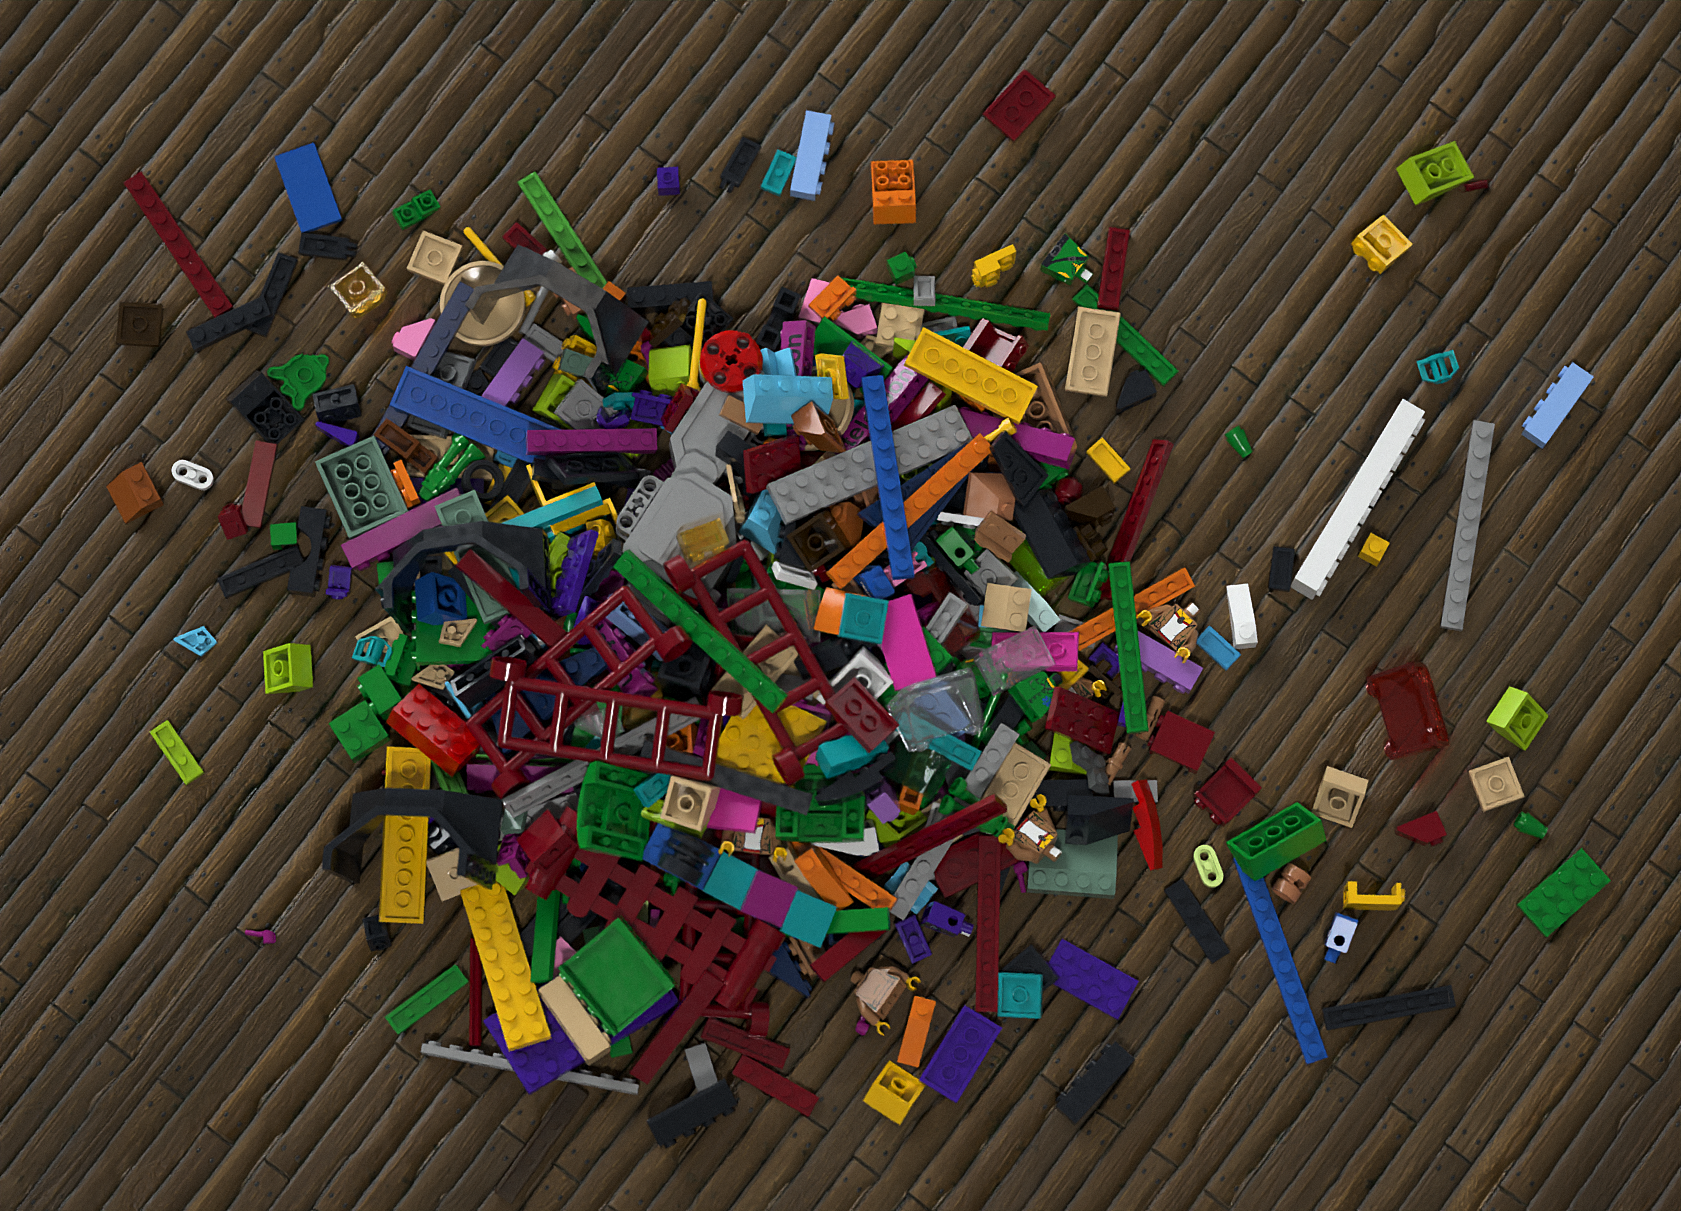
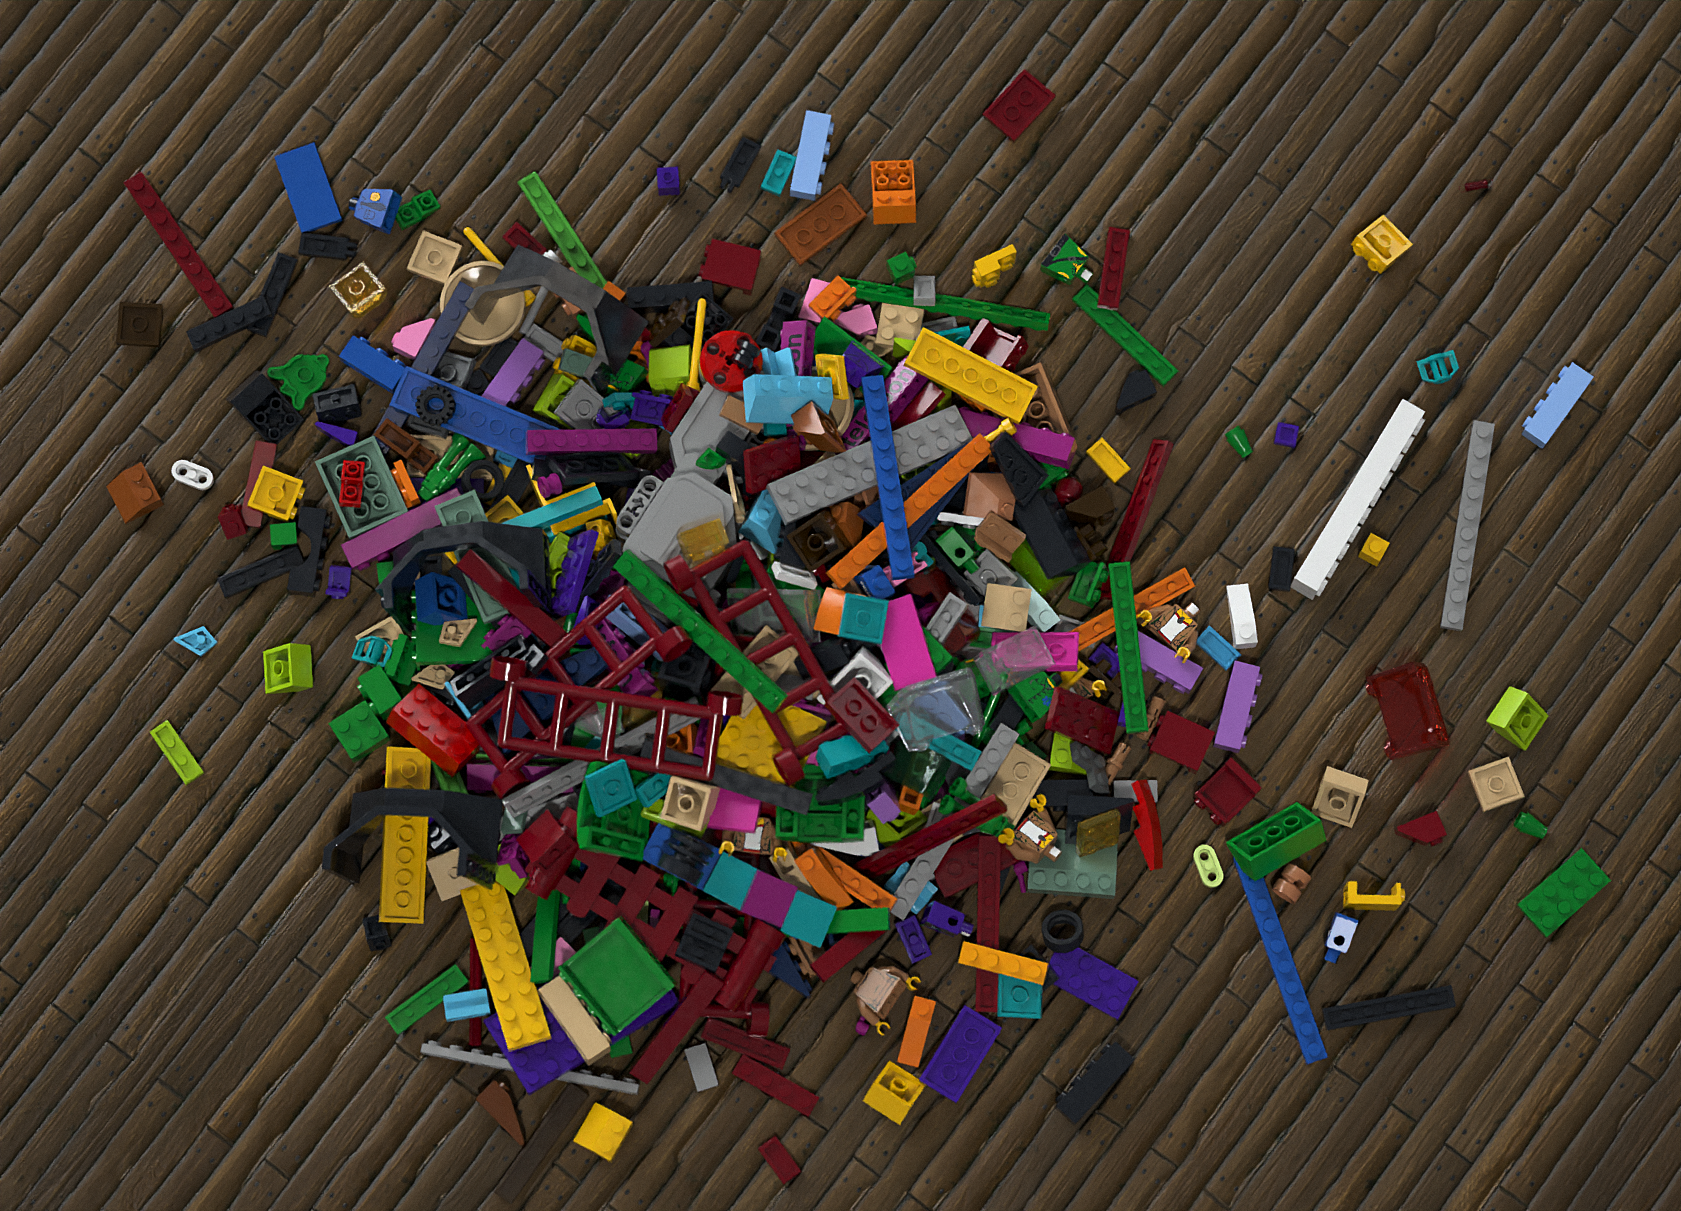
(268, 936): magenta hand -> none
(276, 494): none -> yellow plate
(352, 483): none -> red slope
(372, 363): none -> blue brick
(376, 208): none -> blue torso
(426, 396): none -> black tyre
(466, 1005): none -> medium azure panel
(501, 1108): none -> reddish brown slope
(535, 659): none -> black plate
(549, 485): none -> magenta wheel
(603, 1132): none -> yellow slope
(610, 788): none -> teal tile
(692, 1113): black slope -> none
(704, 943): none -> black slope
(710, 460): none -> green tile
(731, 265): none -> dark red panel
(746, 355): none -> black wheel
(779, 1160): none -> dark red tile
(820, 224): none -> dark orange tile
(1003, 963): none -> light orange plate
(1060, 917): none -> black tyre
(1092, 352): tan tile -> none
(1098, 833): none -> clear yellow plate
(1197, 921): black plate -> none
(1236, 707): none -> medium lavender brick
(1286, 435): none -> dark purple tile
(1434, 172): lime slope -> none

